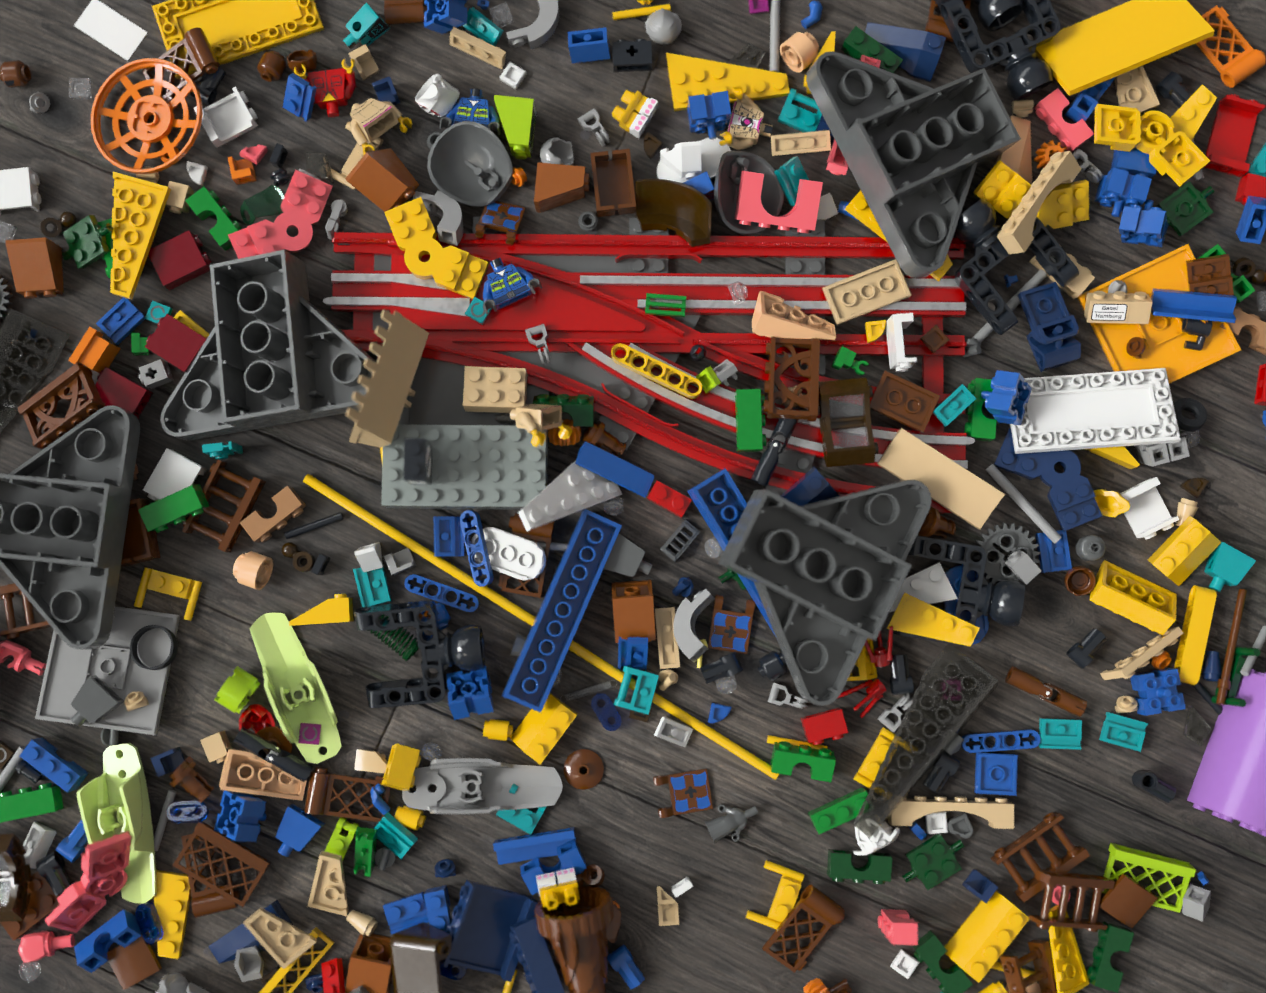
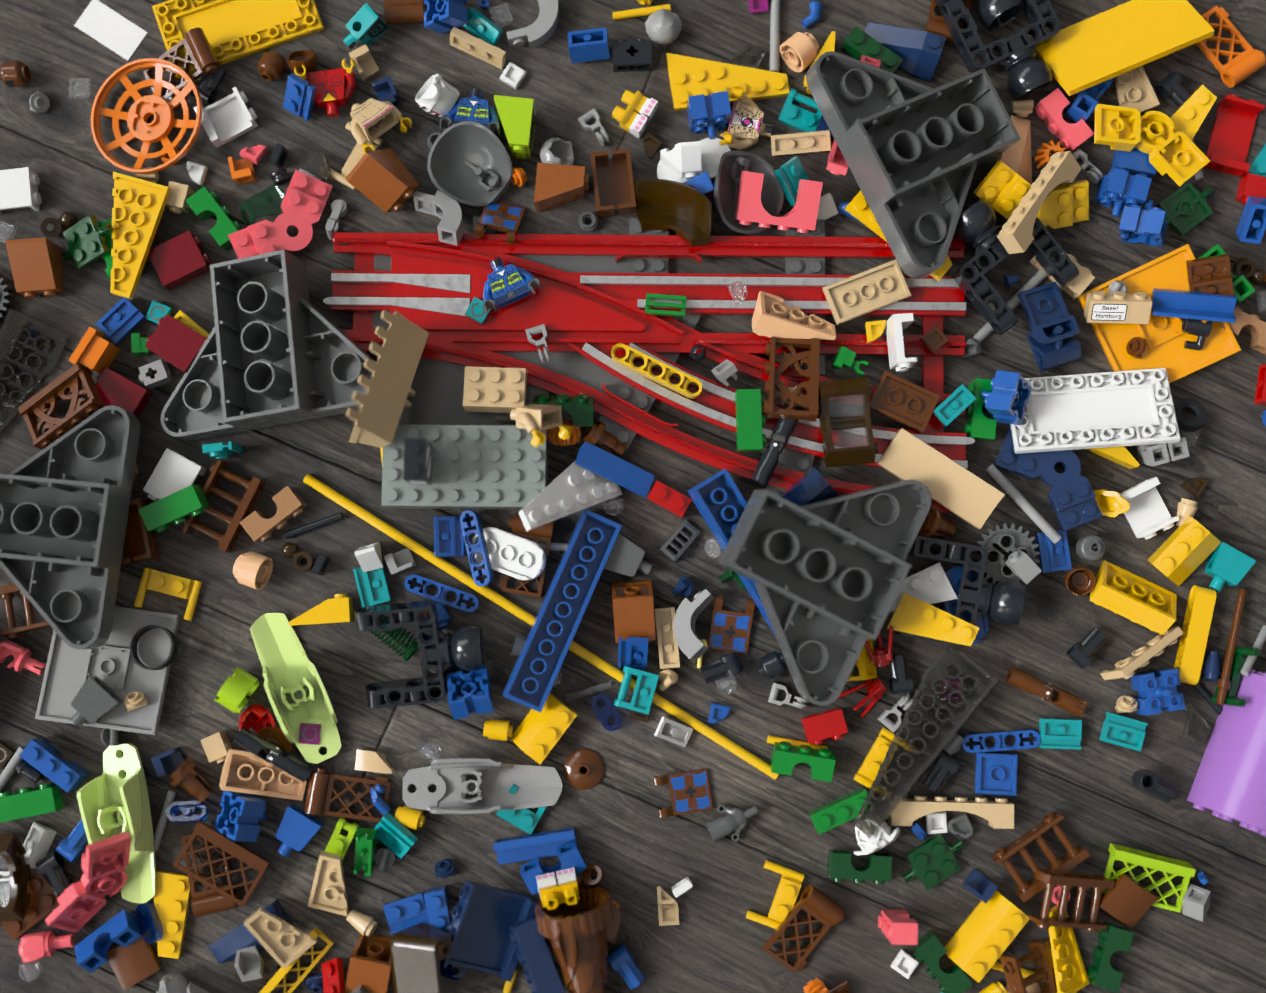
(401, 767): yellow brick -> none
(448, 266): yellow plate -> none
(708, 379): lime tile -> none
(1161, 661): orange plate -> none

